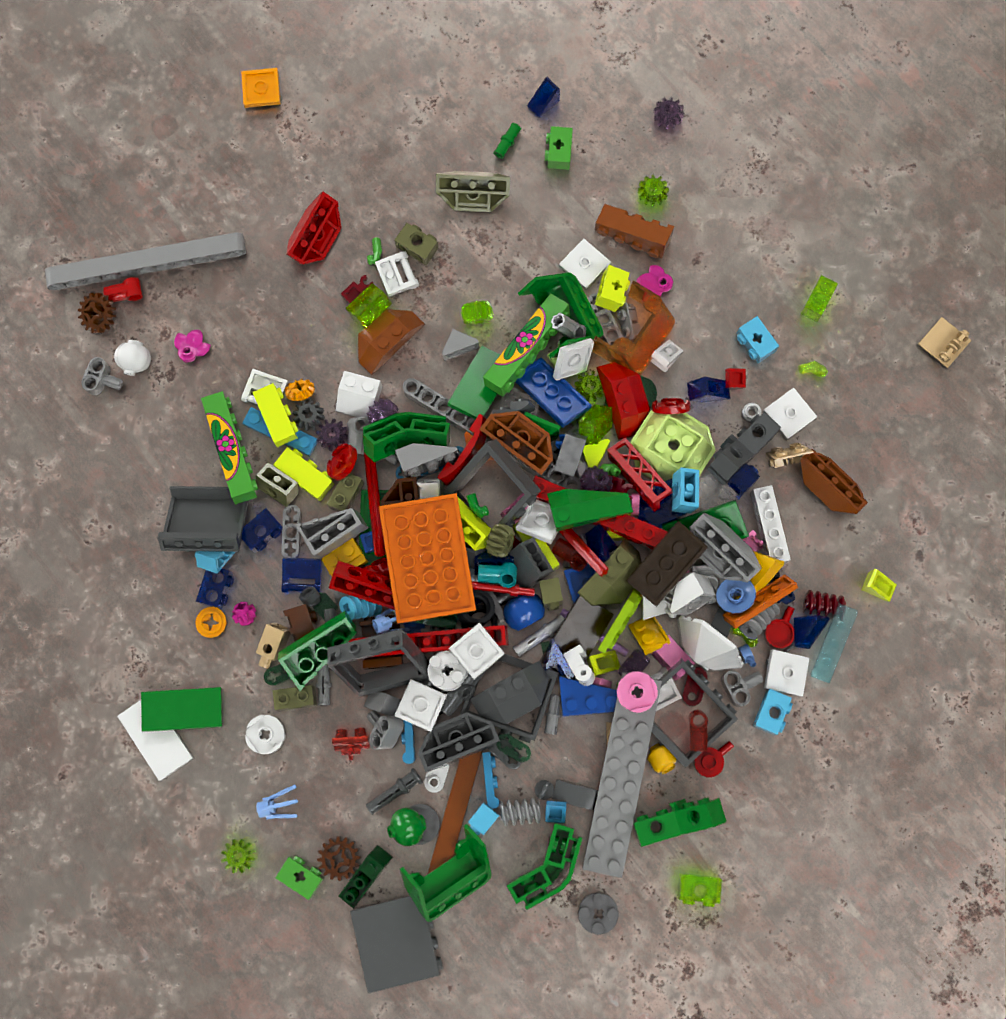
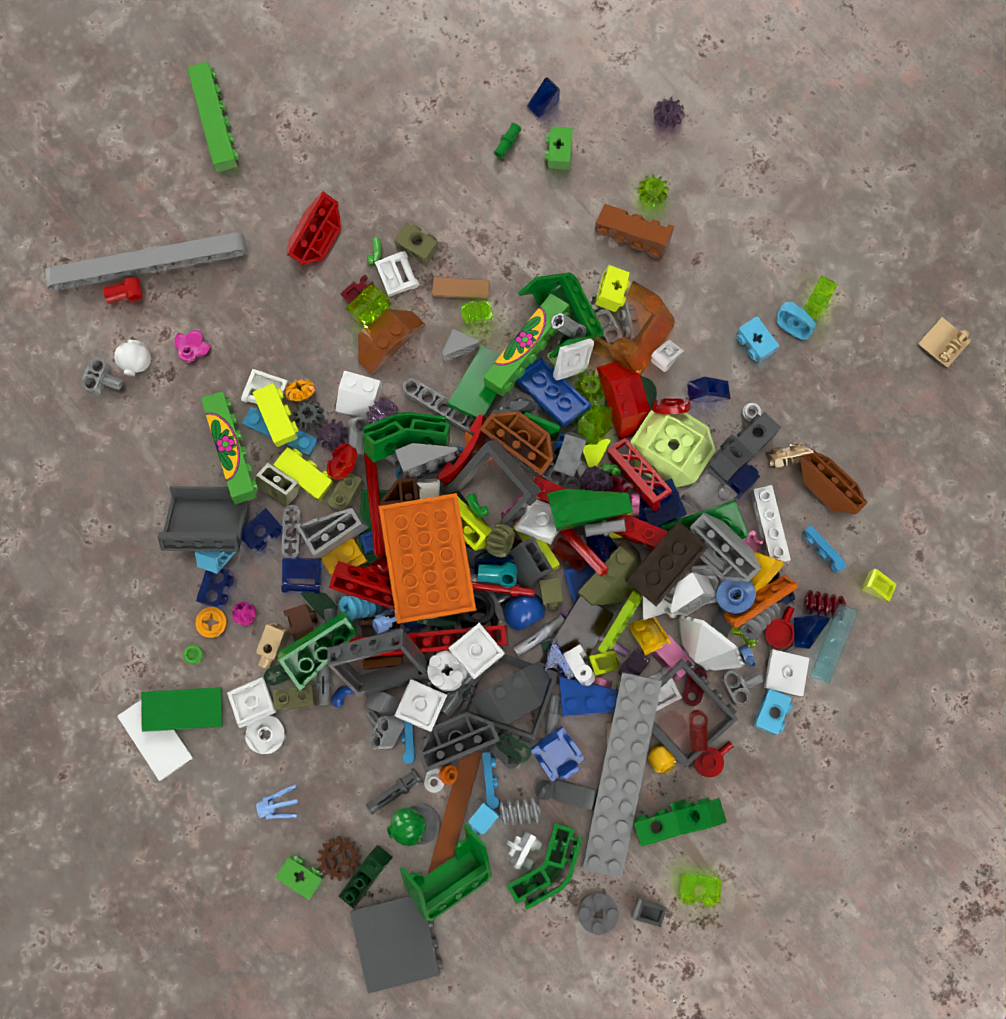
(98, 321): reddish brown gear -> none
(193, 654): none -> bright green tile
(212, 116): none -> bright green brick
(243, 861): clear neon green gear -> none
(251, 702): none -> white tile
(260, 87): light orange plate -> none
(310, 596): dark grey tile -> none
(340, 694): none -> blue arm
(350, 745): clear red hips -> none
(448, 774): none -> orange plate
(460, 288): none -> medium nougat tile
(472, 190): olive wedge -> none
(520, 849): none -> white hips
(555, 812): dark azure tile -> none
(558, 755): none -> panel
(585, 263): white plate -> none
(605, 527): none -> light grey pin
(647, 697): bright pink plate -> none
(648, 912): none -> dark grey slope
(653, 280): dark pink plate -> none
(685, 490): medium azure brick -> none
(735, 378): red plate -> none
(790, 413): white plate -> none
(795, 320): none -> medium azure piece
(813, 367): clear neon green arm -> none
(824, 550): none -> dark azure plate

